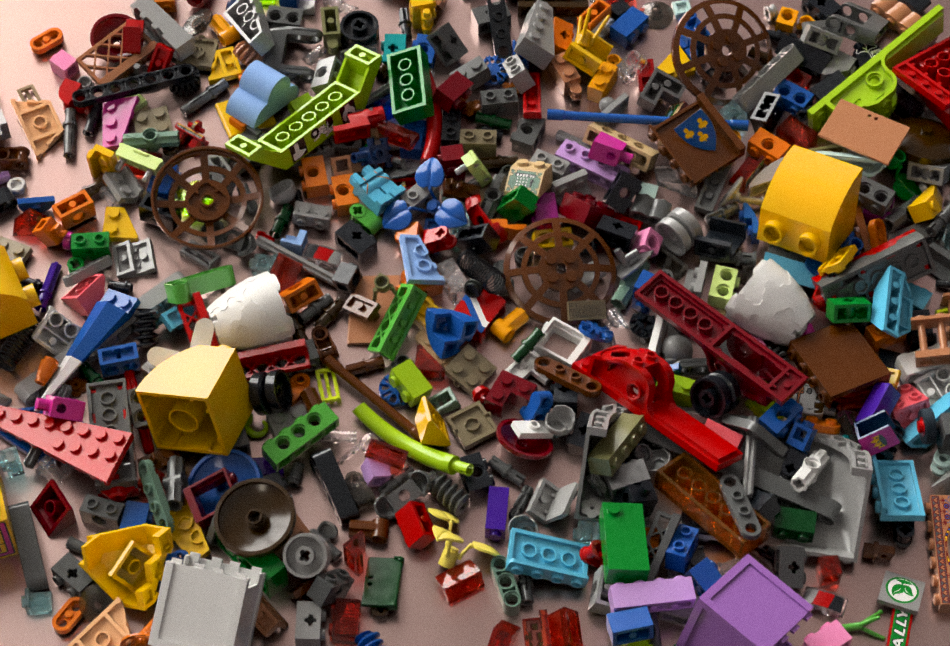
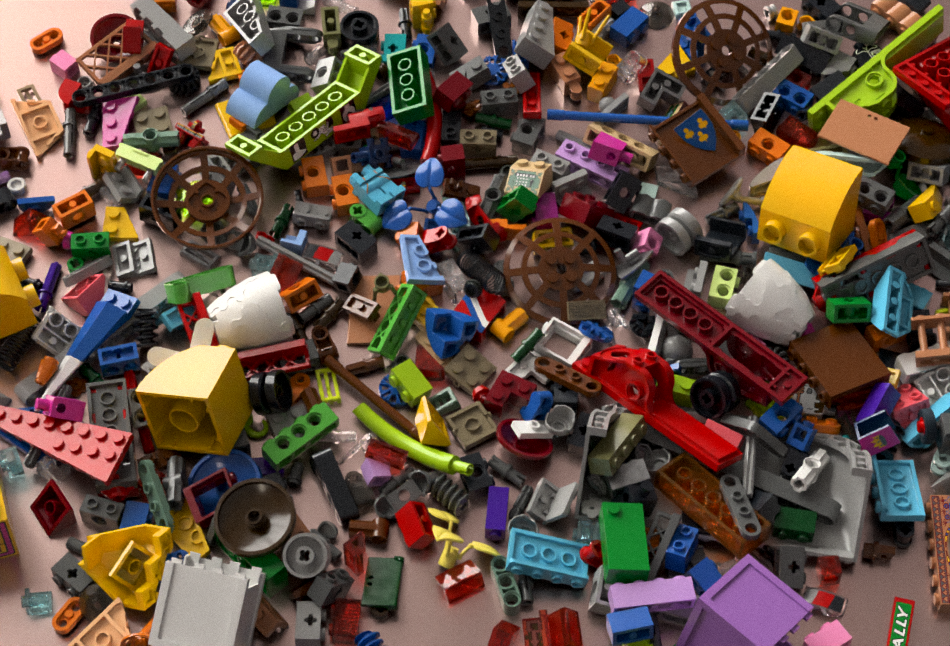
(28, 546): dark grey beam -> none
(282, 192): light grey hair -> none
(418, 197): light grey brick -> none
(476, 168): yellowish green piece -> none
(518, 255): dark grey plate -> none
(669, 261): clear smoke slope -> none
(711, 191): dark grey plate -> none
(748, 171): clear red panel -> none
(859, 625): bright green plant -> none
(901, 592): slope -> none

